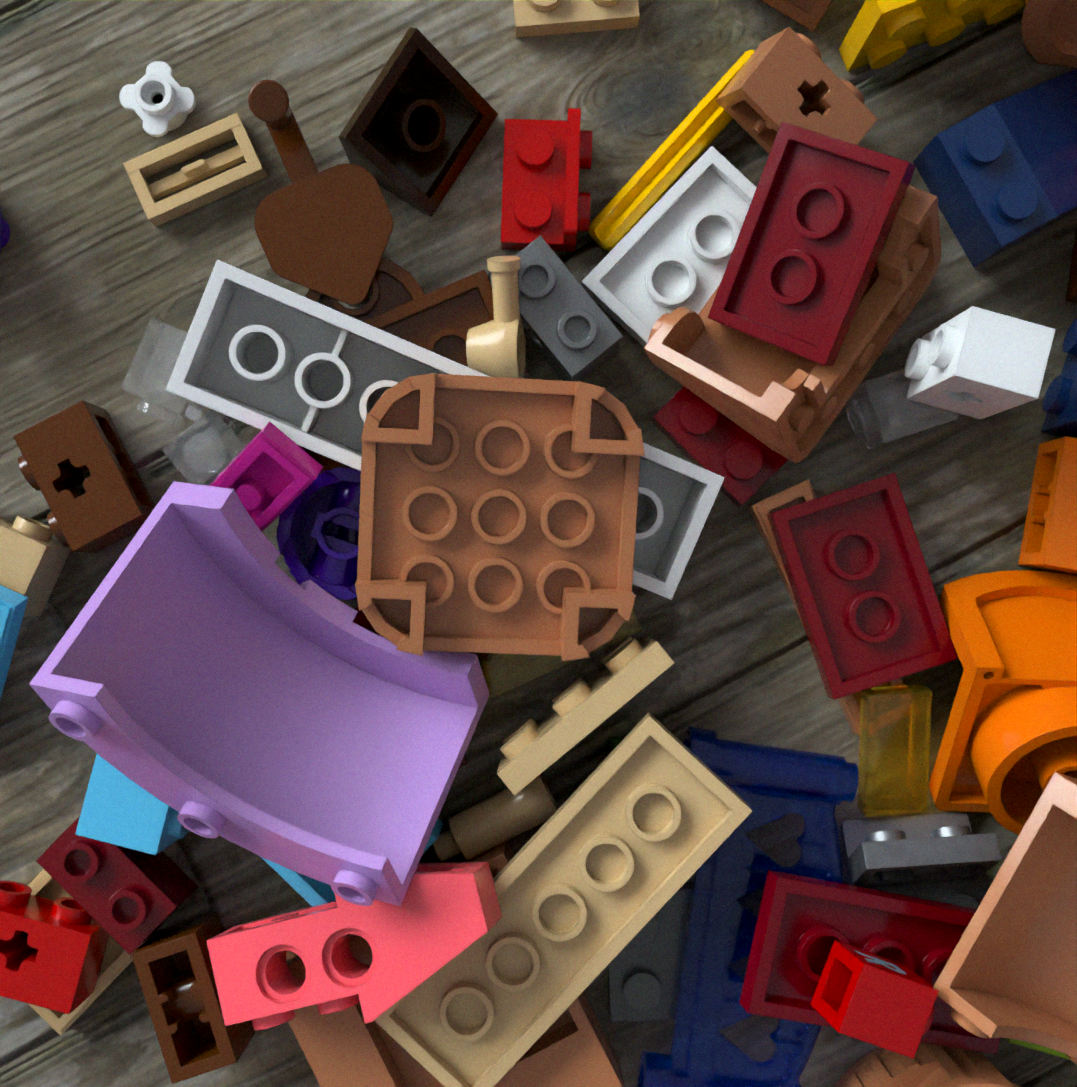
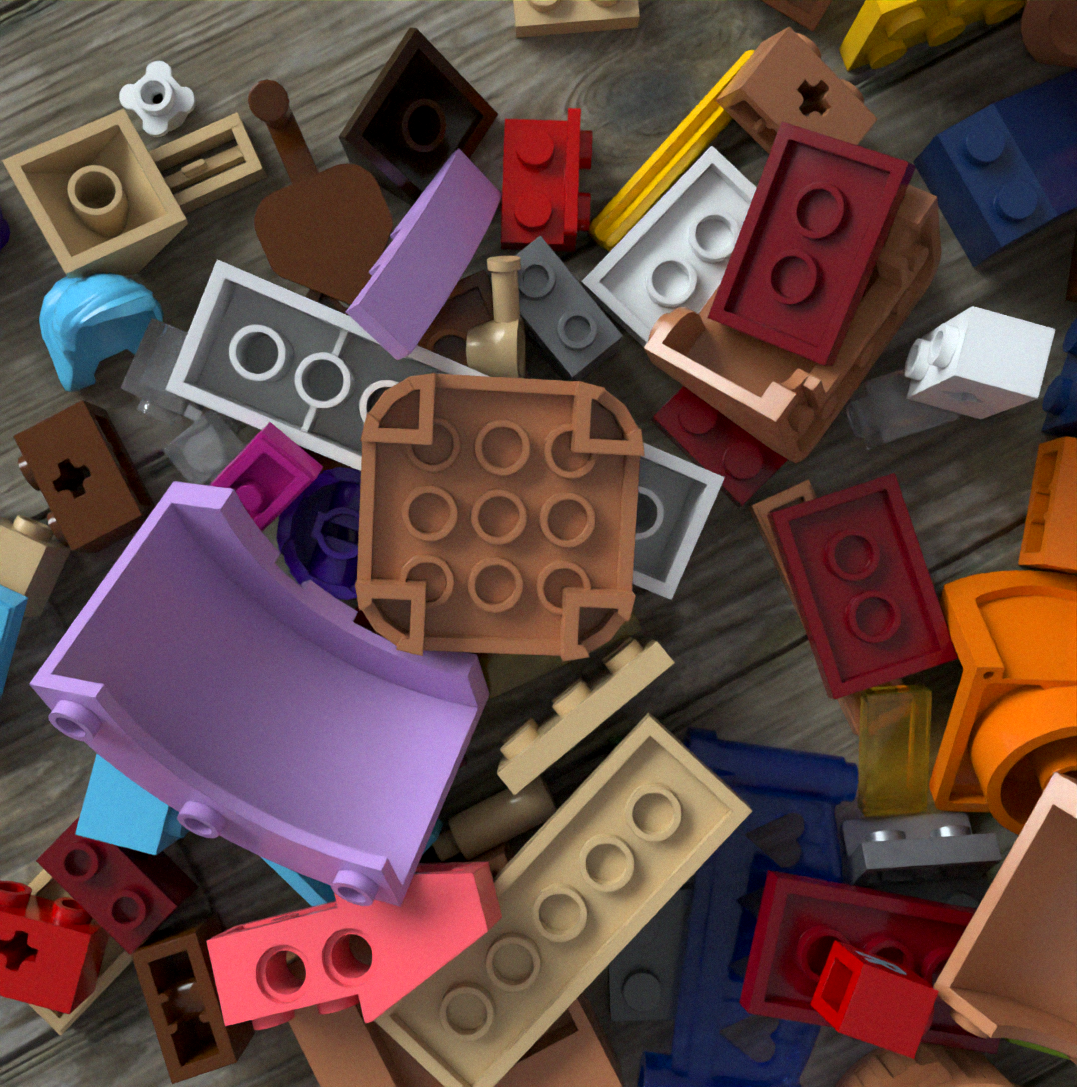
(93, 321): none -> medium azure hair
(98, 198): none -> tan slope
(426, 256): none -> lavender slope

